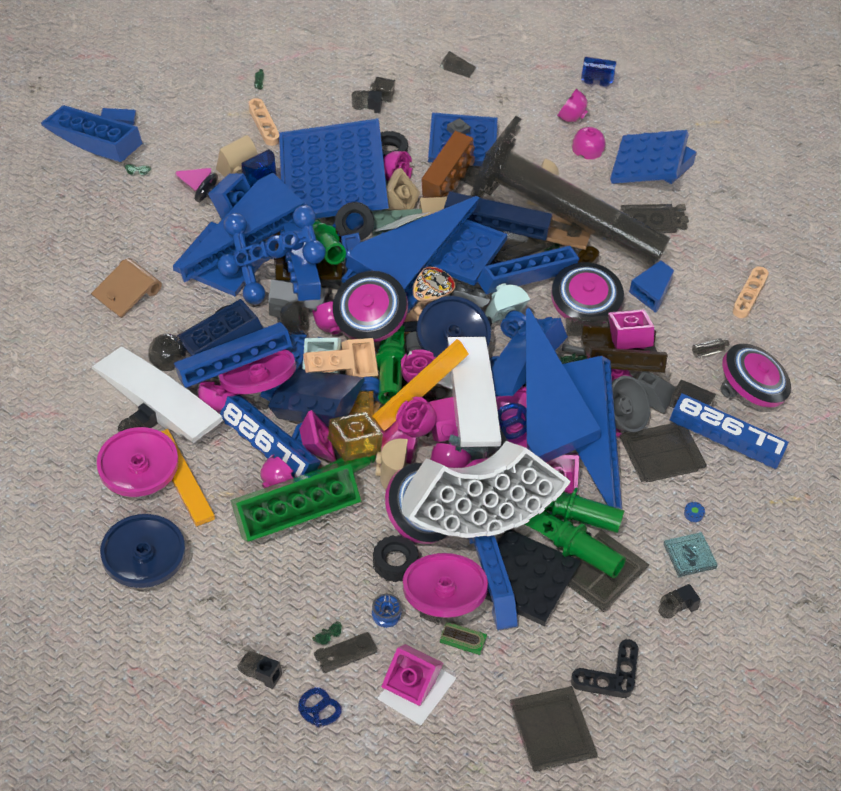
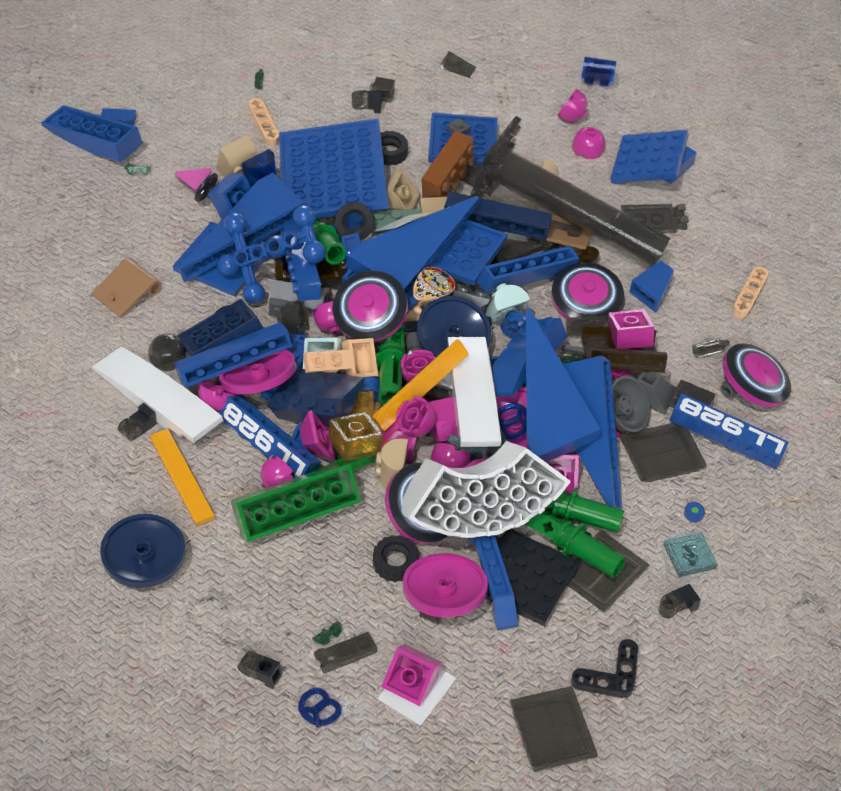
(137, 462): dark pink dish -> none
(390, 603): blue wheel -> none
(397, 160): dark pink cylinder -> none
(463, 638): tile -> none

